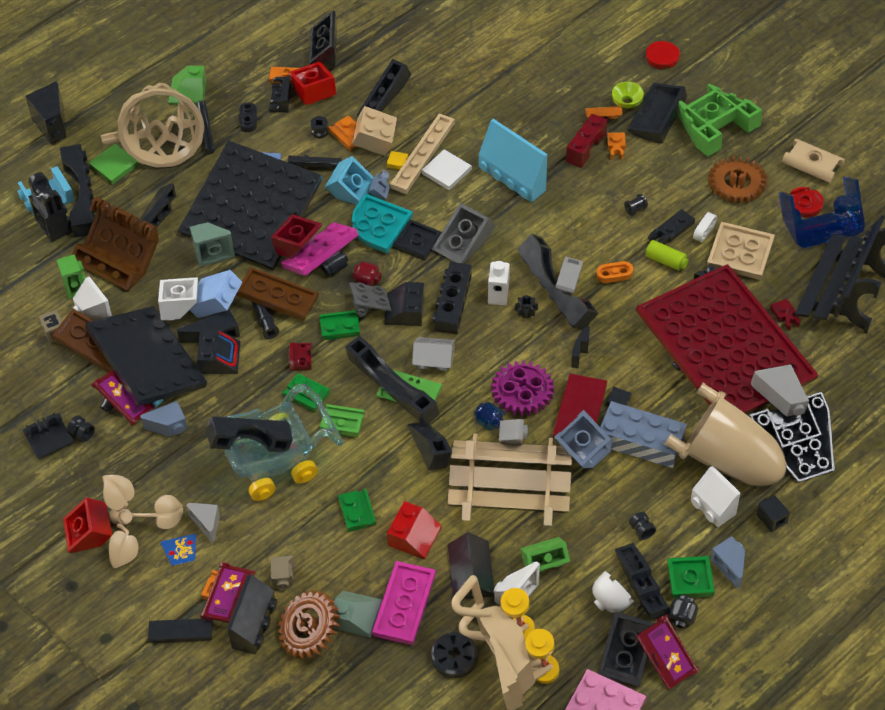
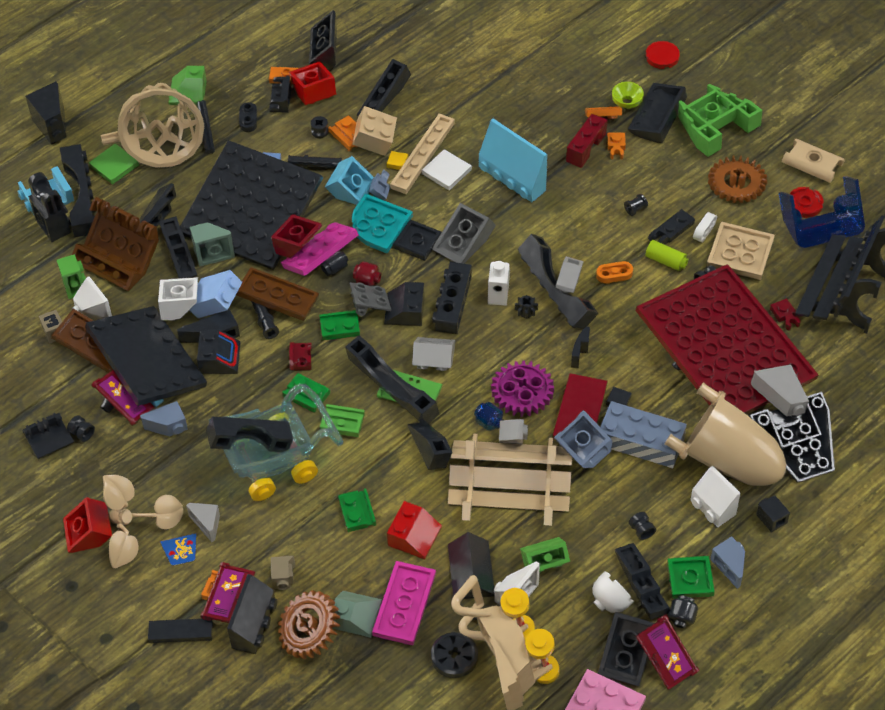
(177, 248): none -> black slope

